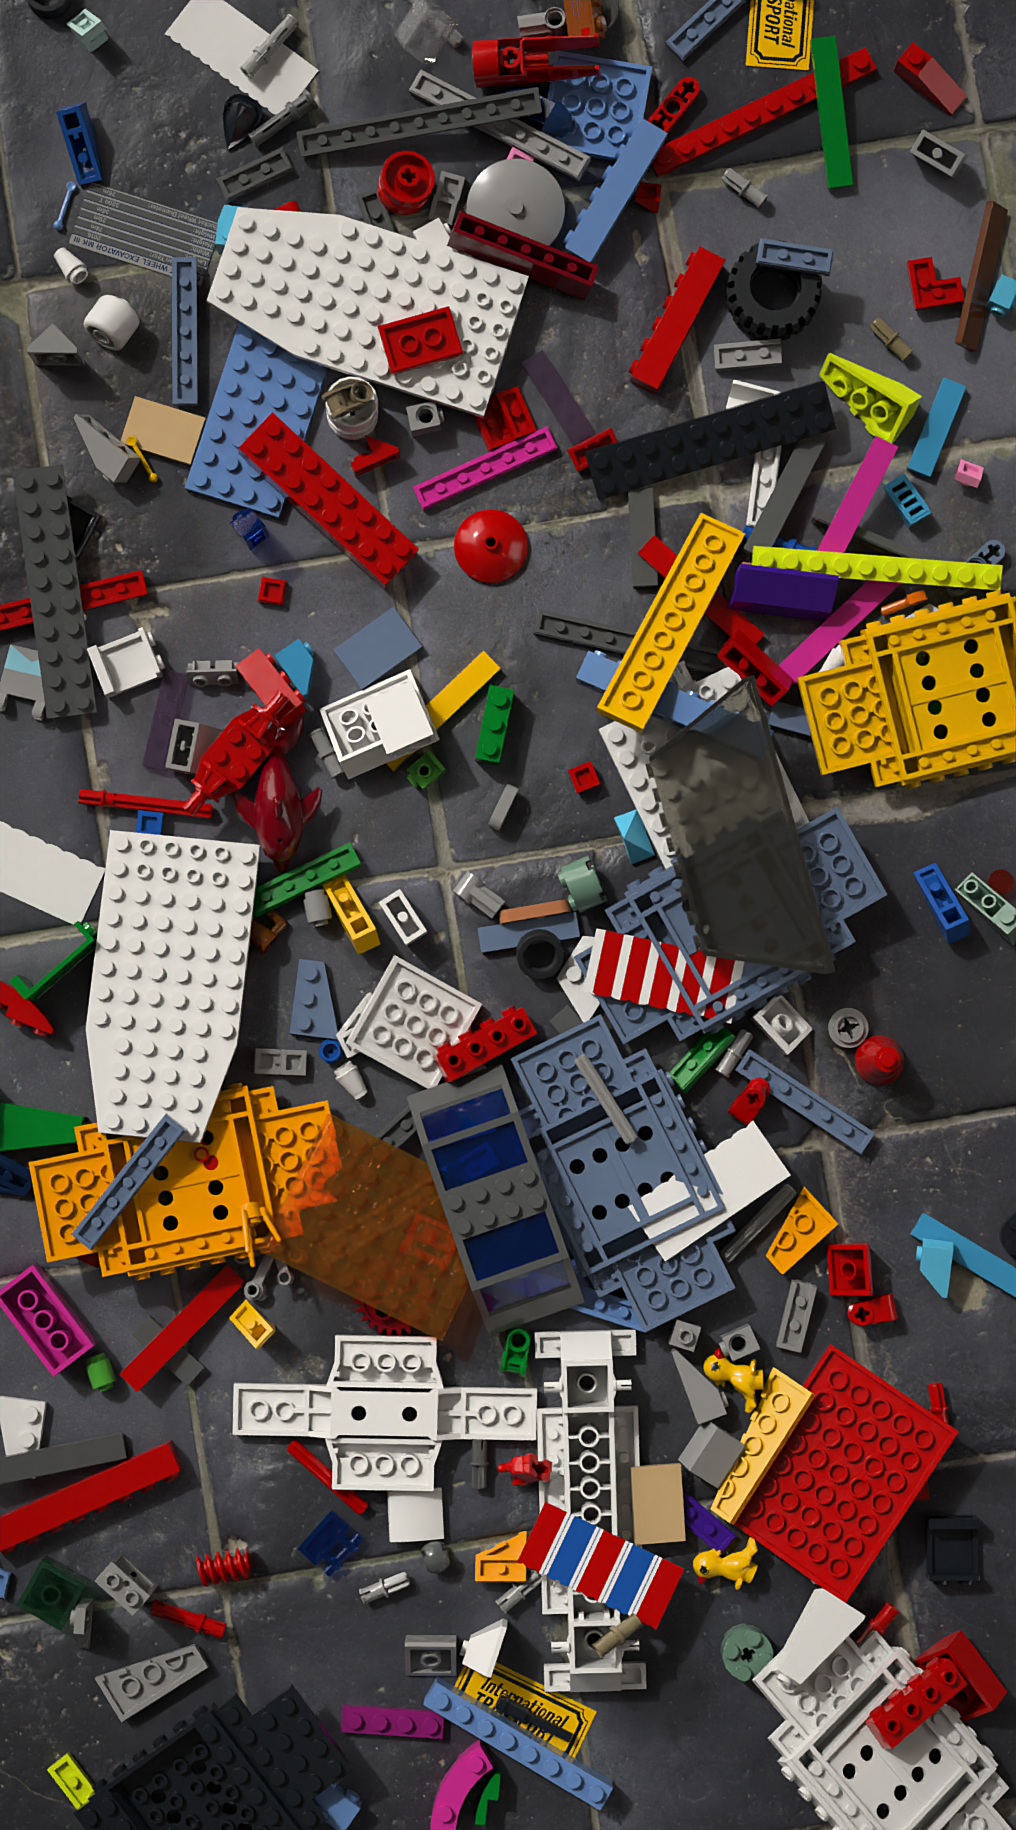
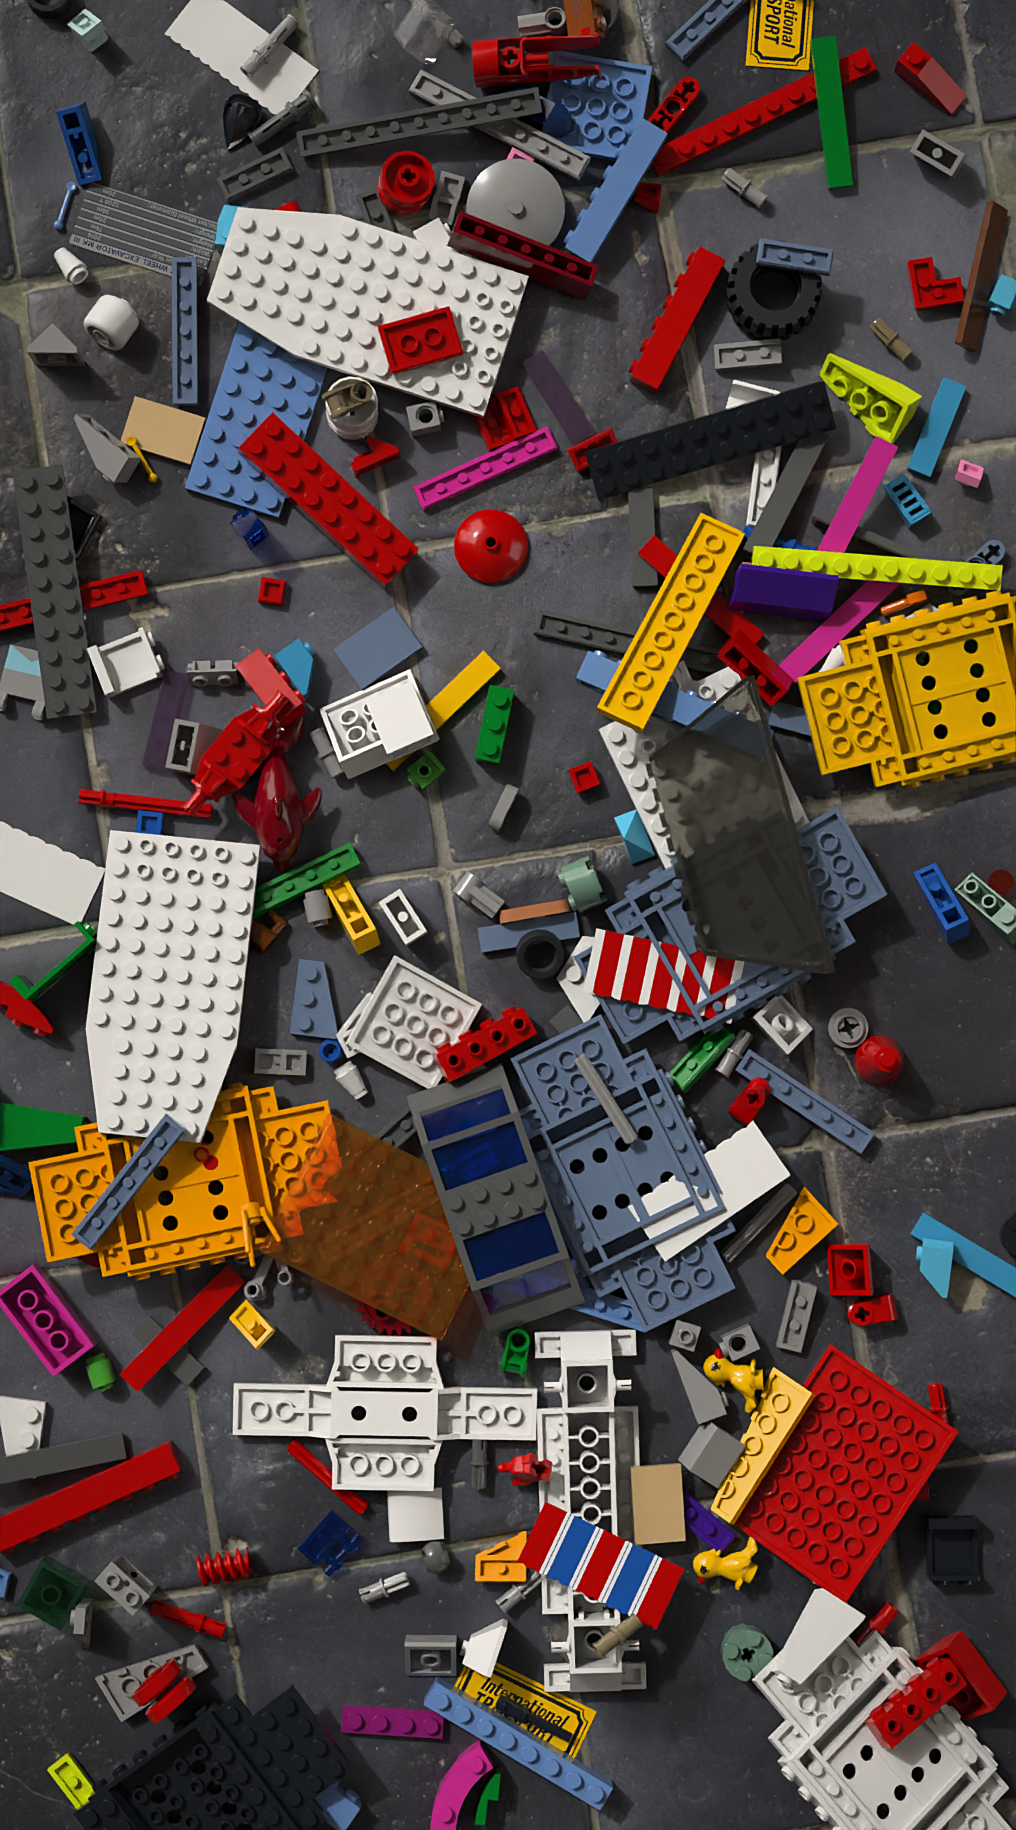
(161, 1688): none -> red wheel

